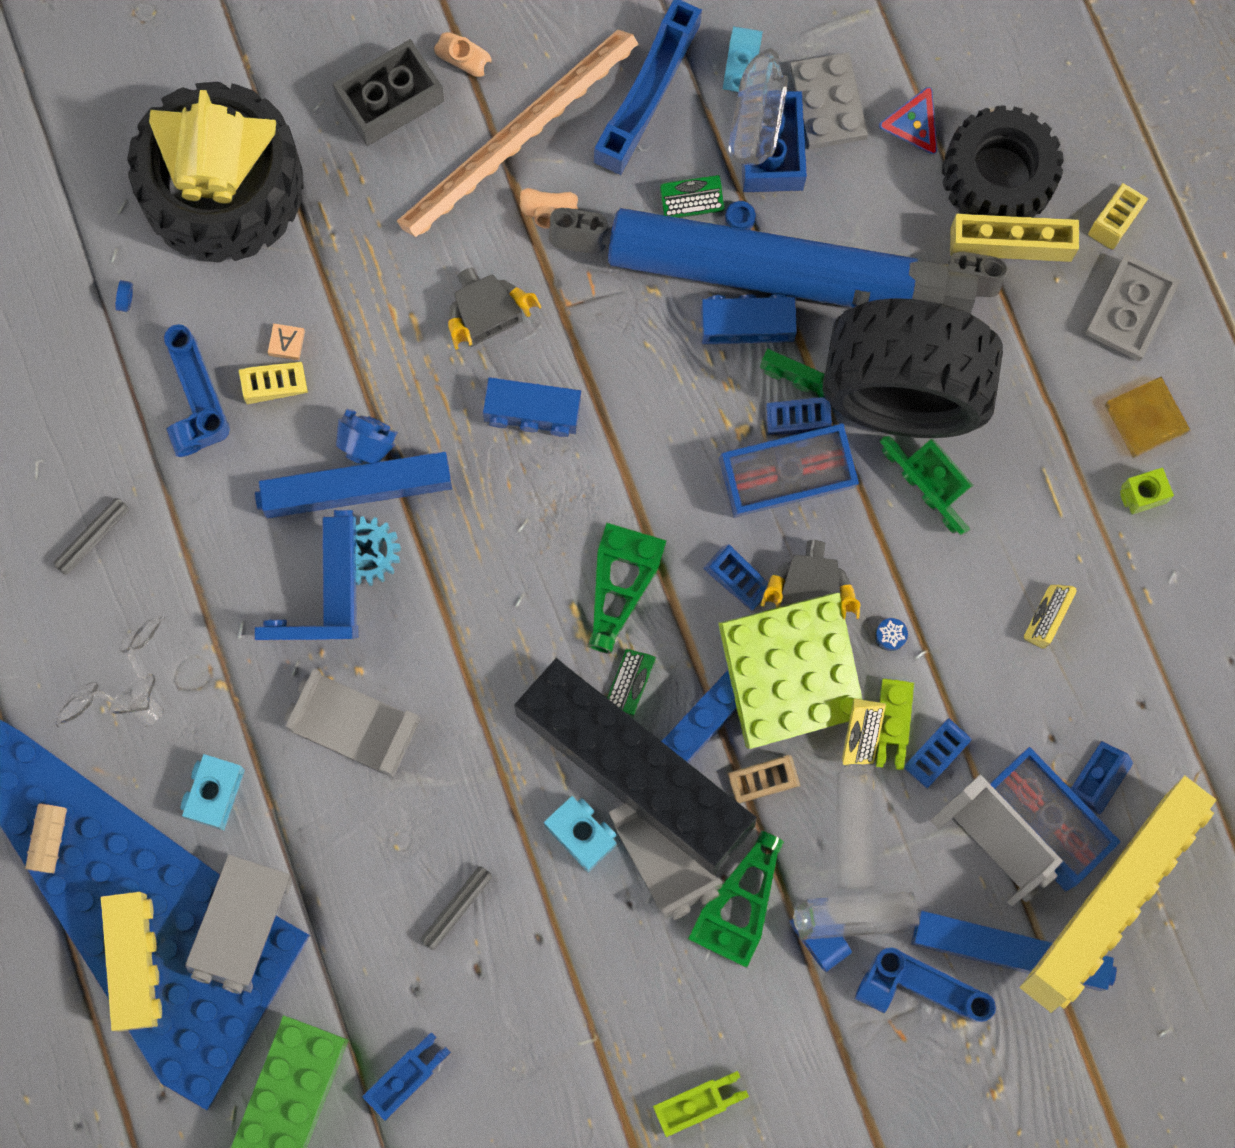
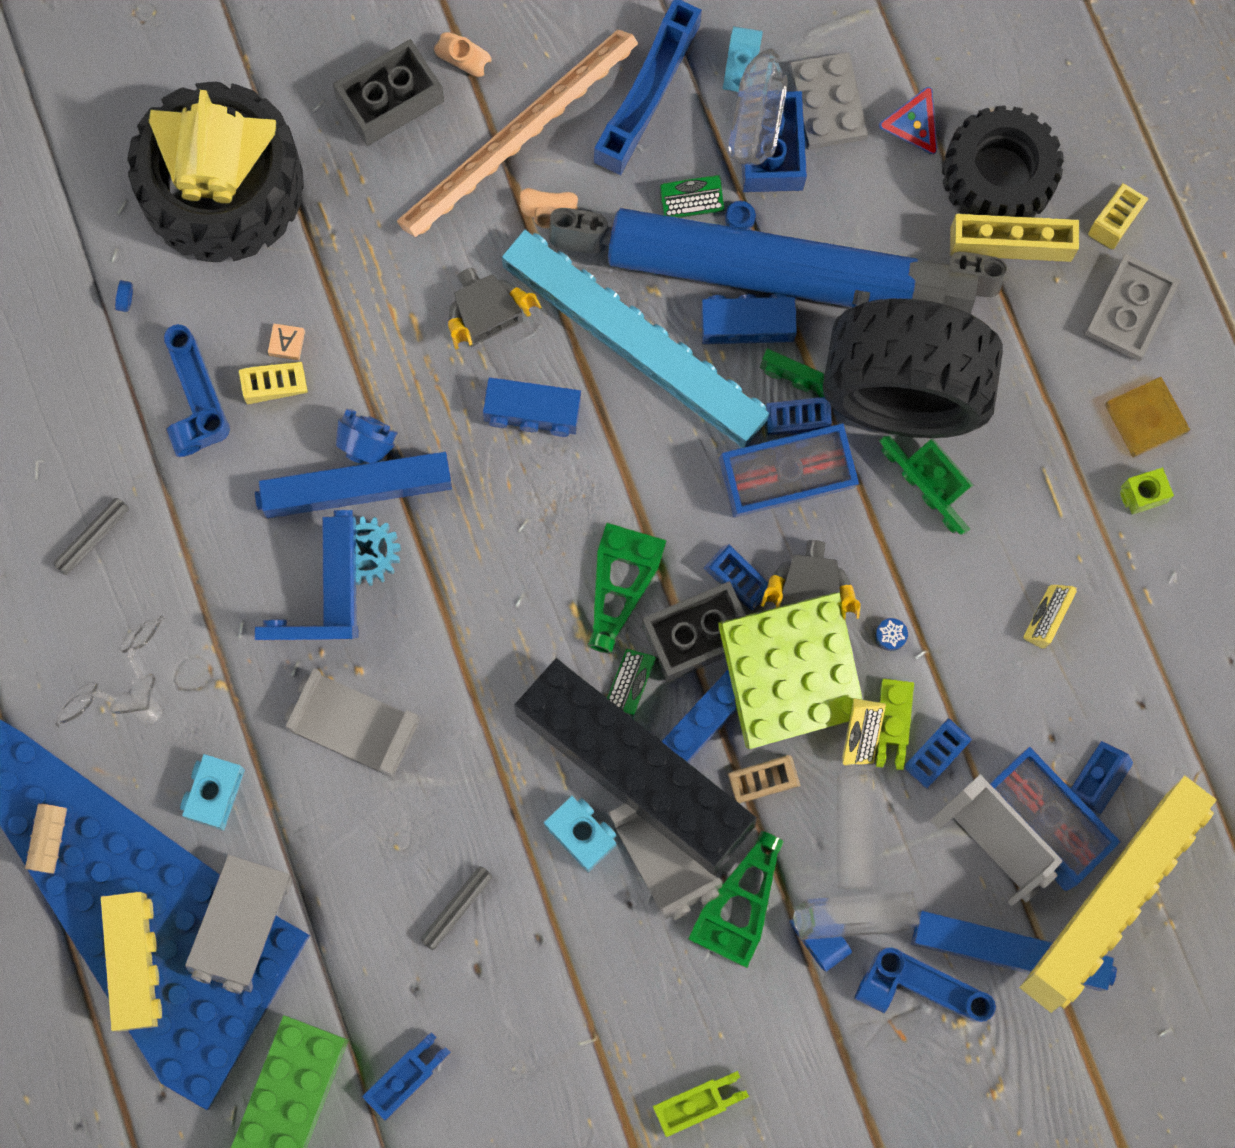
(635, 339): none -> medium azure brick
(689, 632): none -> dark grey brick

